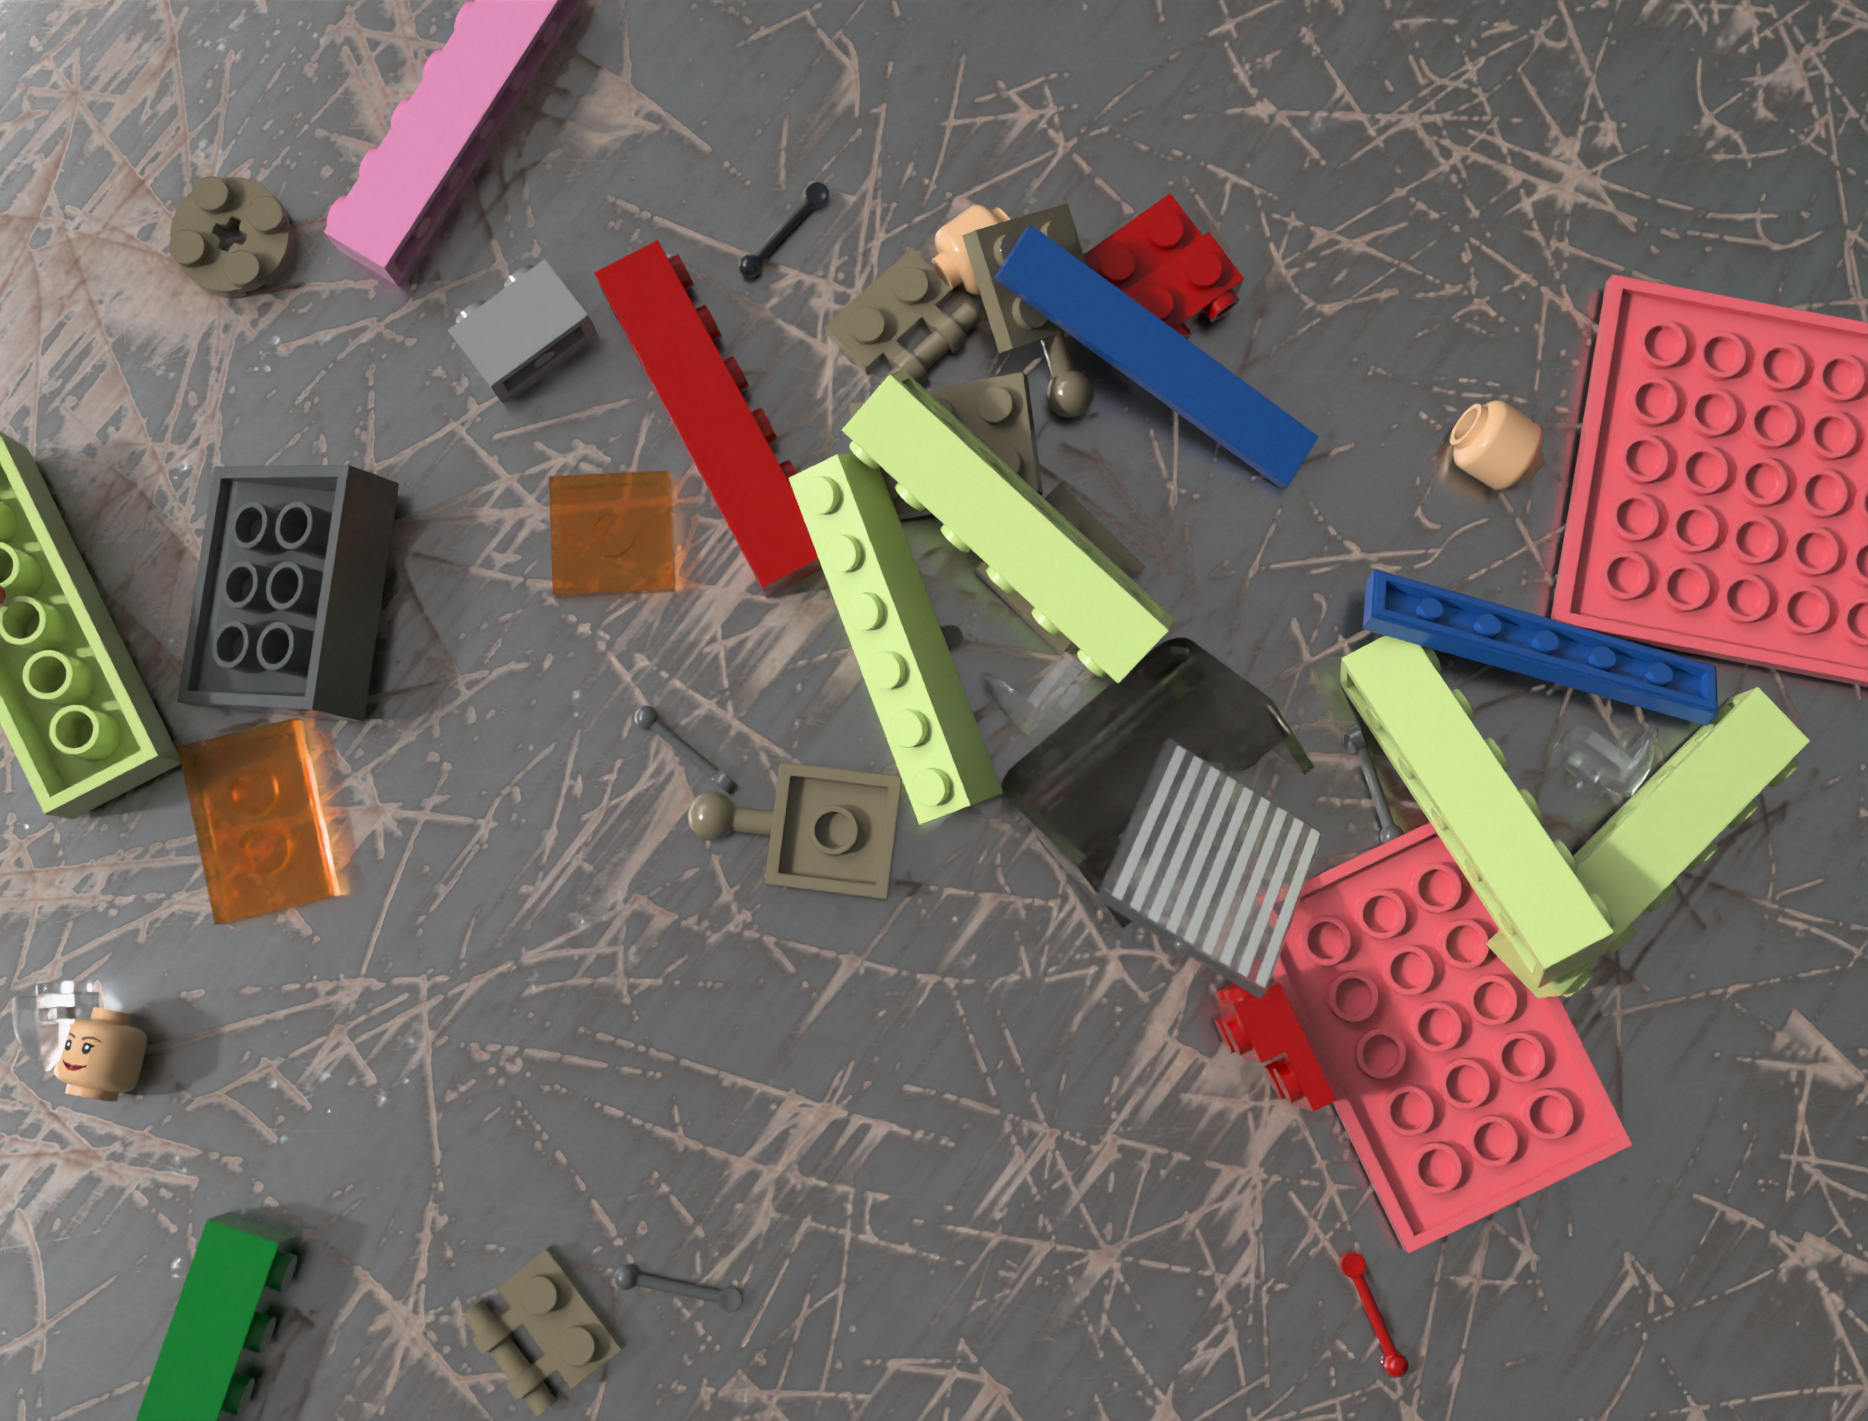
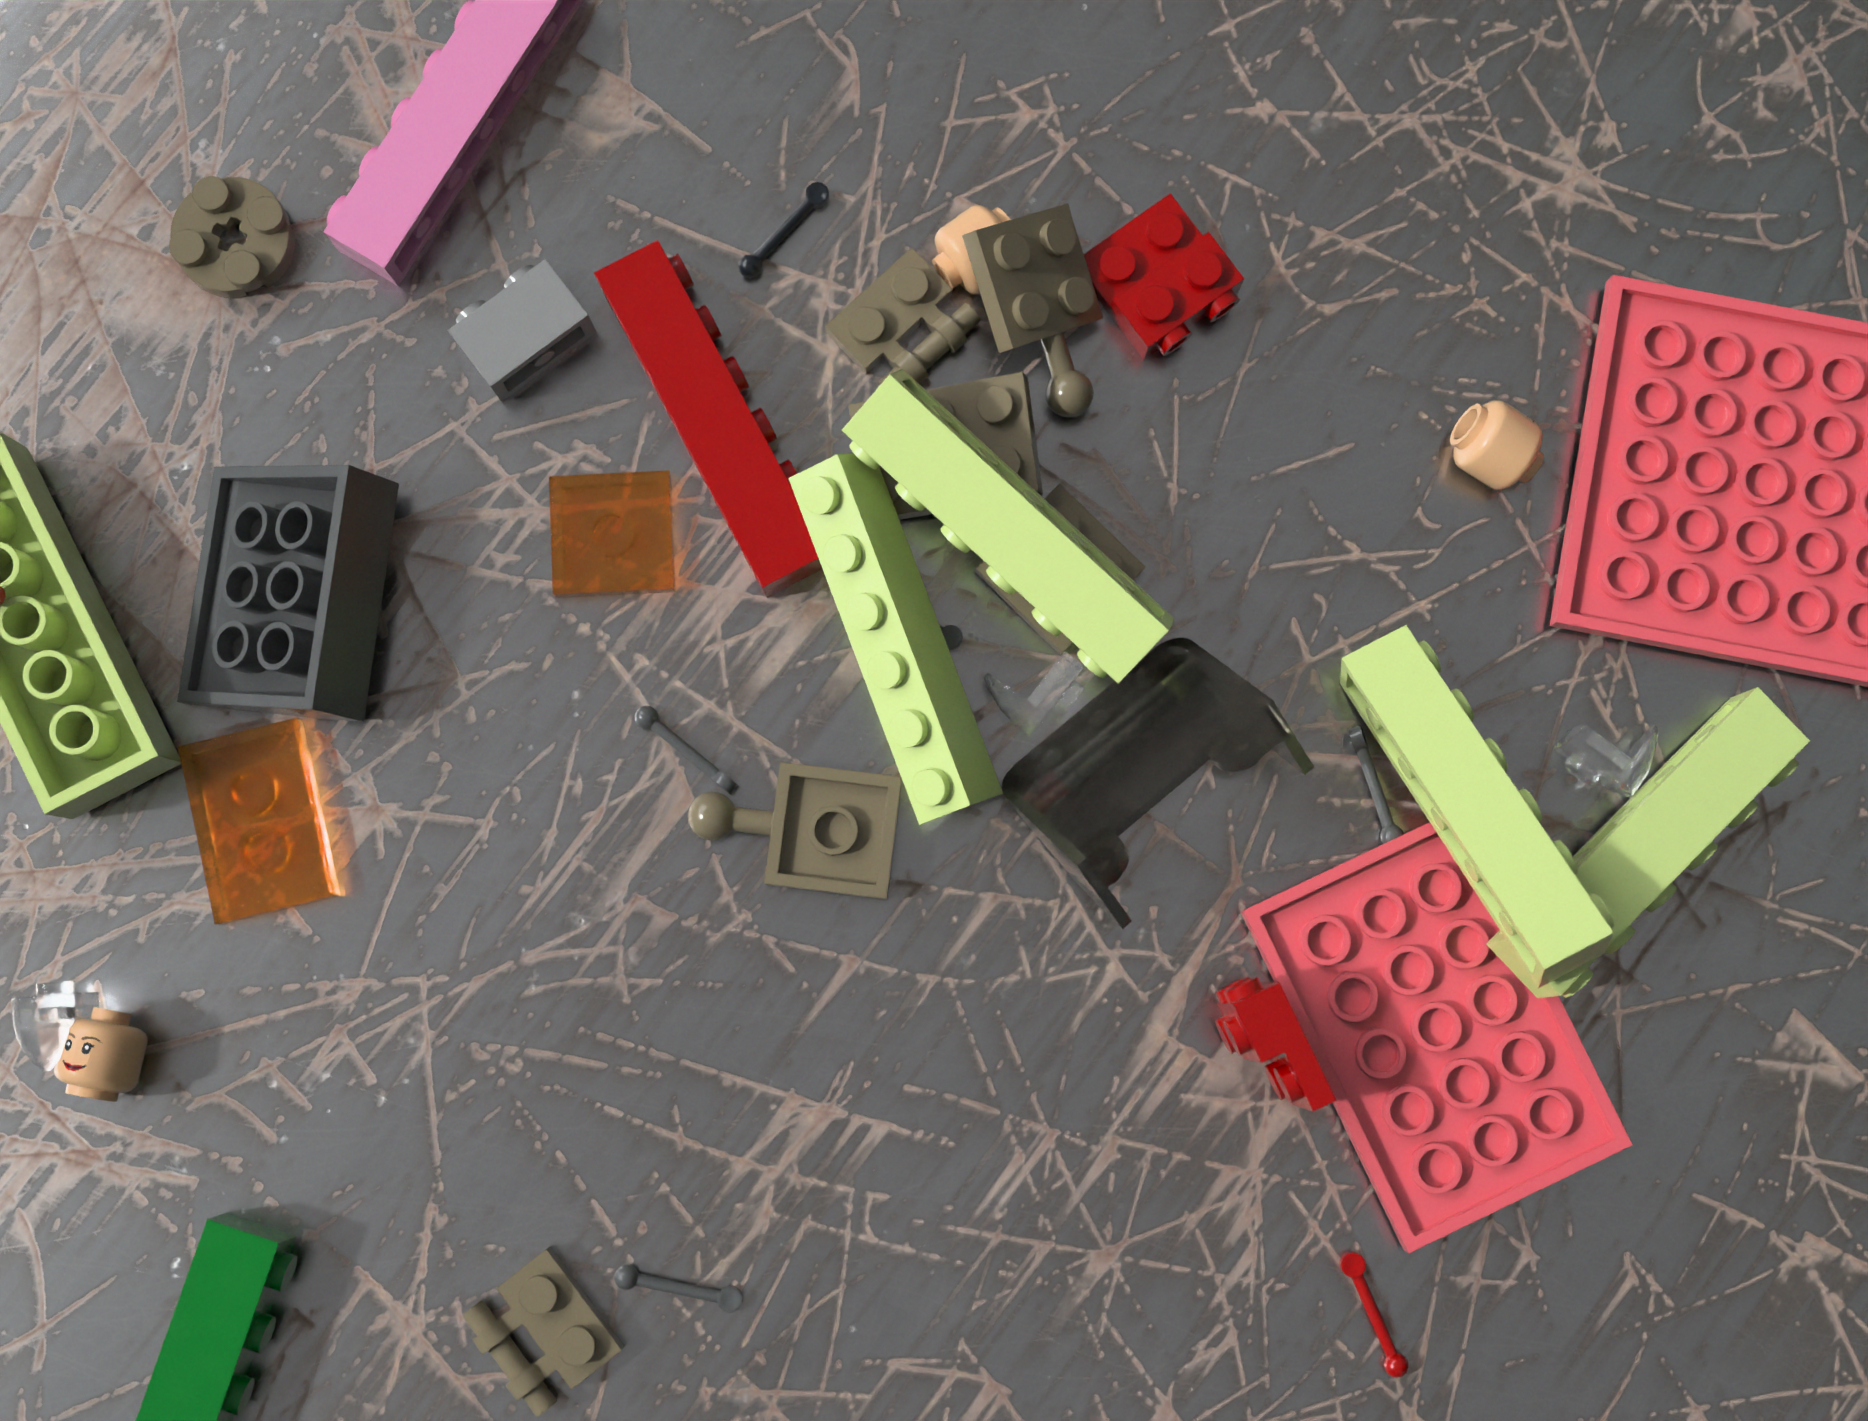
(1155, 356): blue tile -> none
(1211, 868): piece -> none
(1540, 647): blue tile -> none

